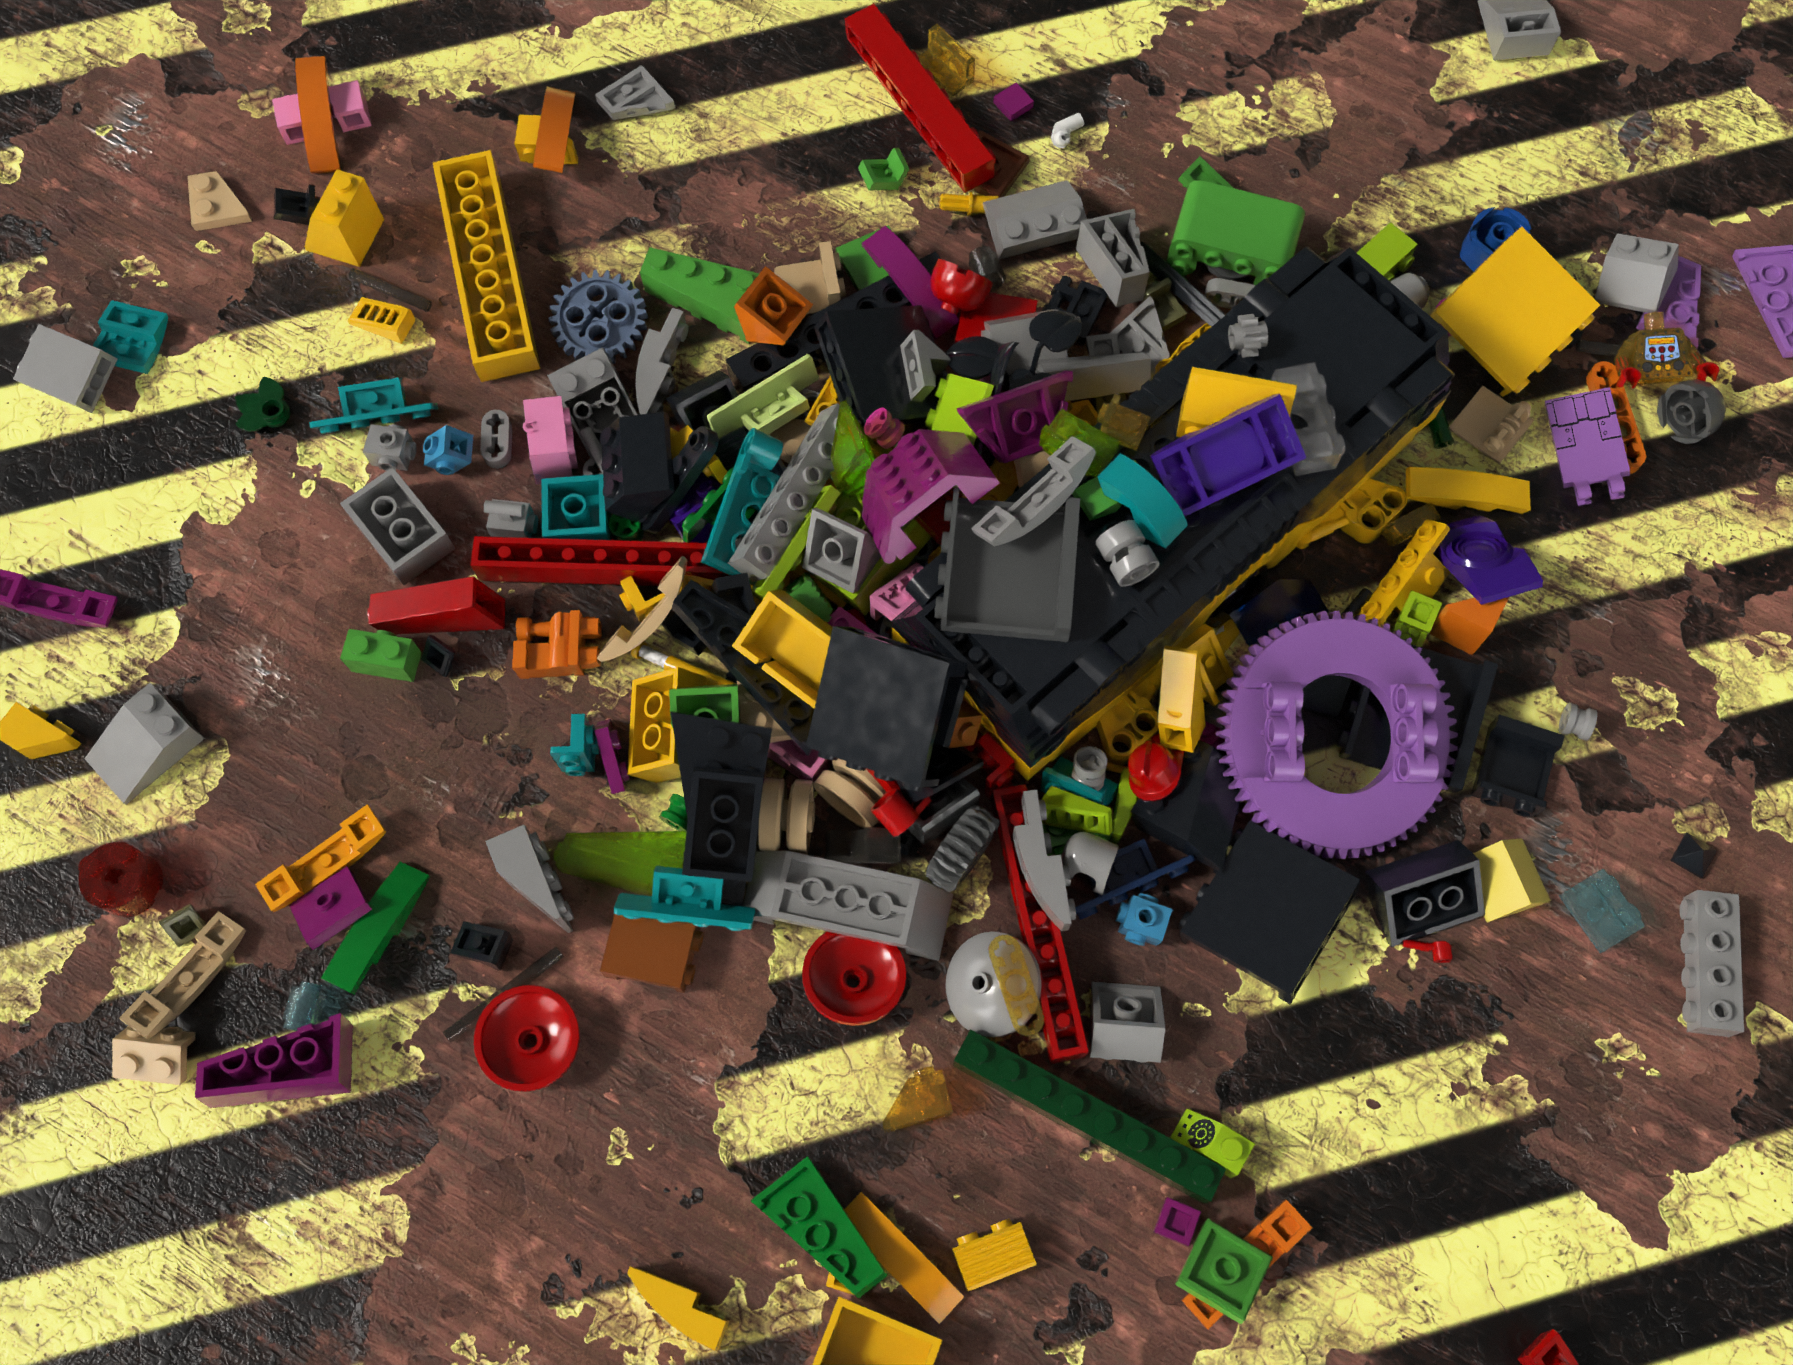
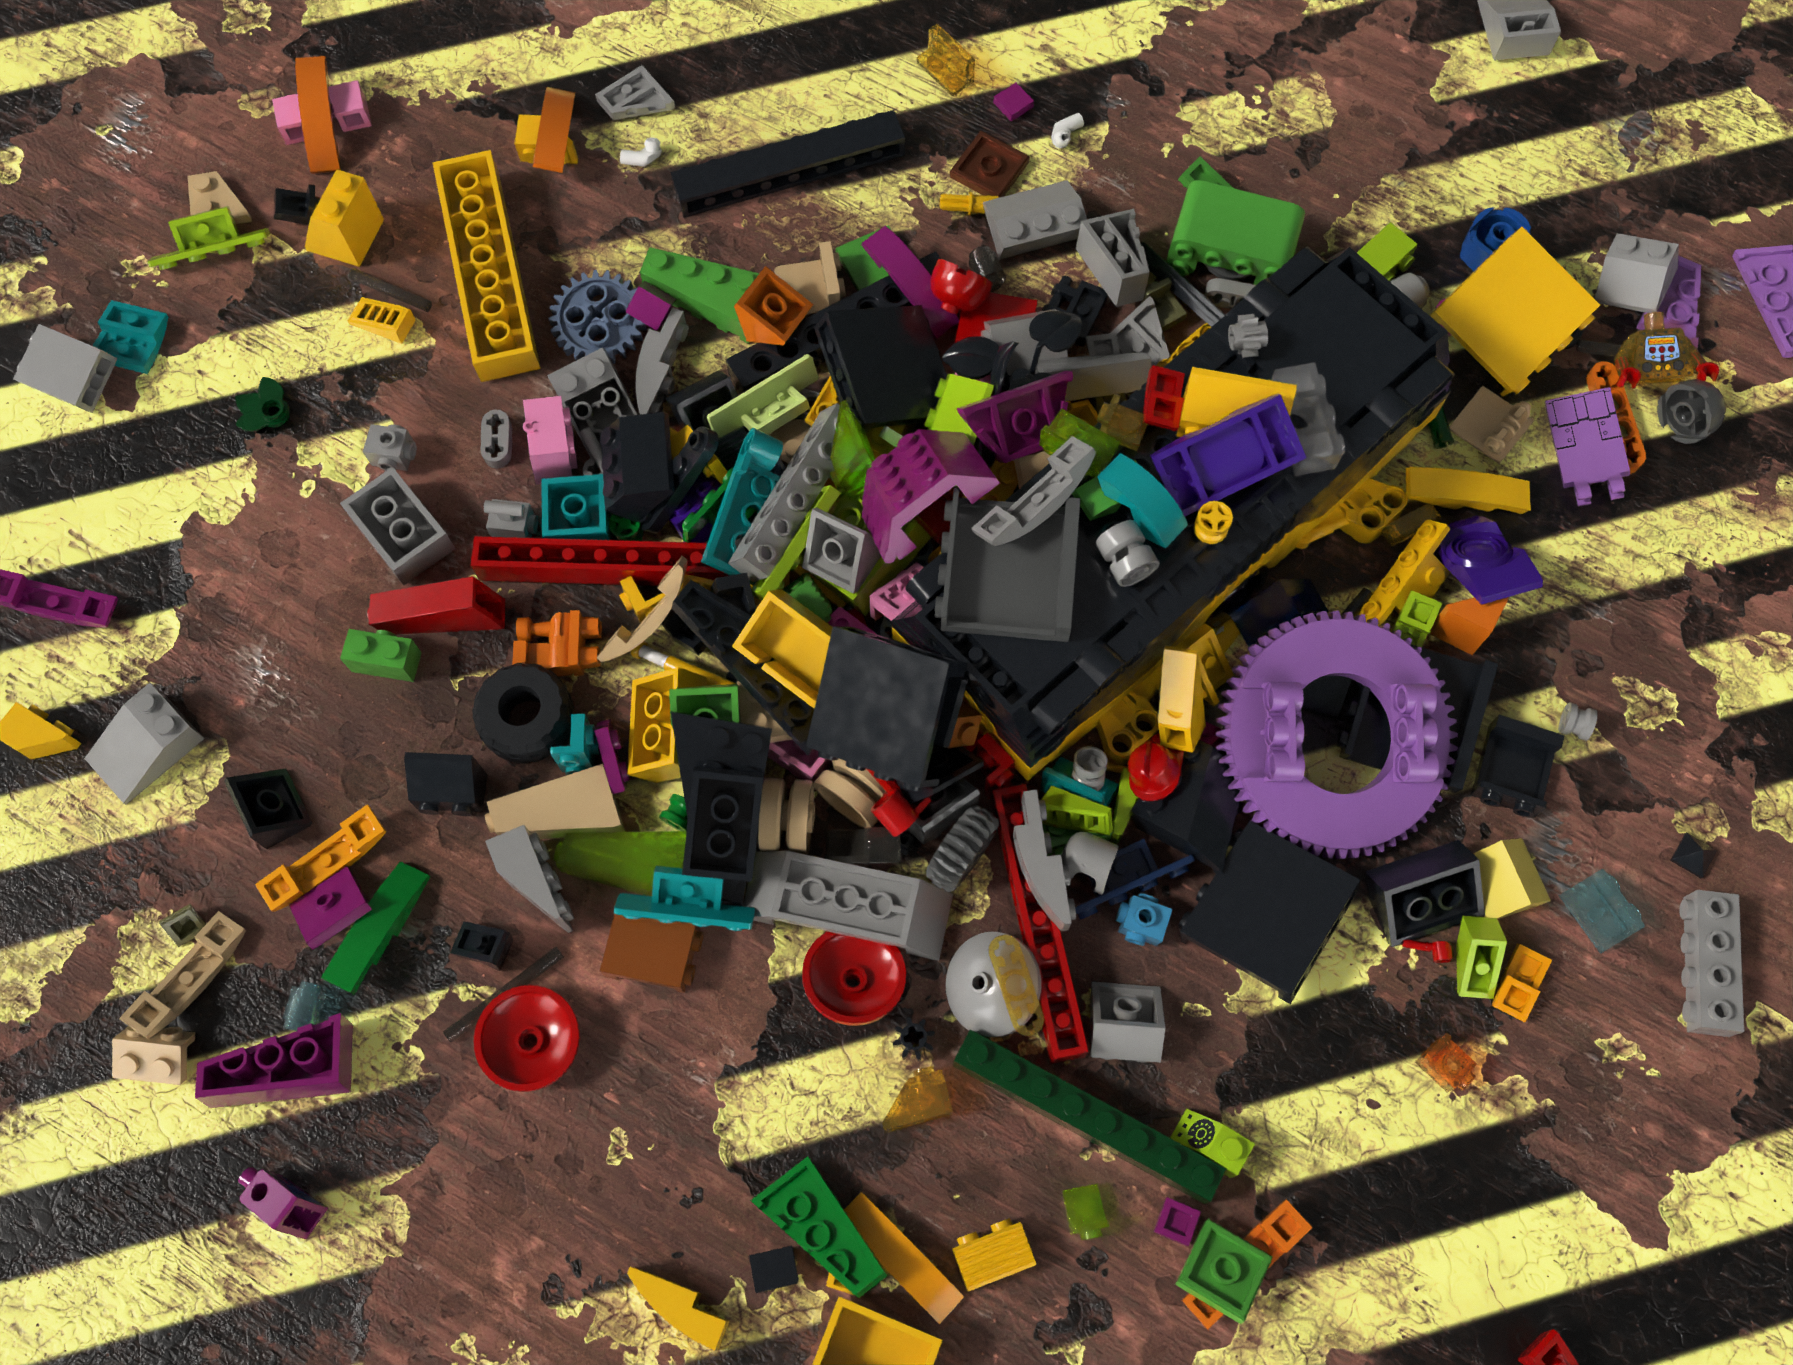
(120, 879): clear red brick -> none
(204, 234): none -> lime bracket
(268, 806): none -> black slope
(280, 1202): none -> magenta torso
(373, 401): teal bracket -> none
(438, 655): black slope -> none
(445, 783): none -> black slope
(448, 450): dark azure brick -> none
(505, 691): none -> black tyre
(560, 806): none -> tan slope
(643, 157): none -> white arm
(650, 305): none -> magenta panel
(773, 1269): none -> black panel
(788, 163): none -> black brick
(884, 173): bright green bracket -> none
(884, 428): dark pink wheel -> none
(919, 1031): none -> black gear
(920, 98): red brick -> none
(922, 363): light grey slope -> none
(1085, 1211): none -> clear neon green bracket
(1163, 398): none -> red slope
(1218, 516): none -> yellow wheel
(1435, 1059): none -> clear orange brick
(1479, 956): none -> lime slope
(1520, 982): none -> light orange slope

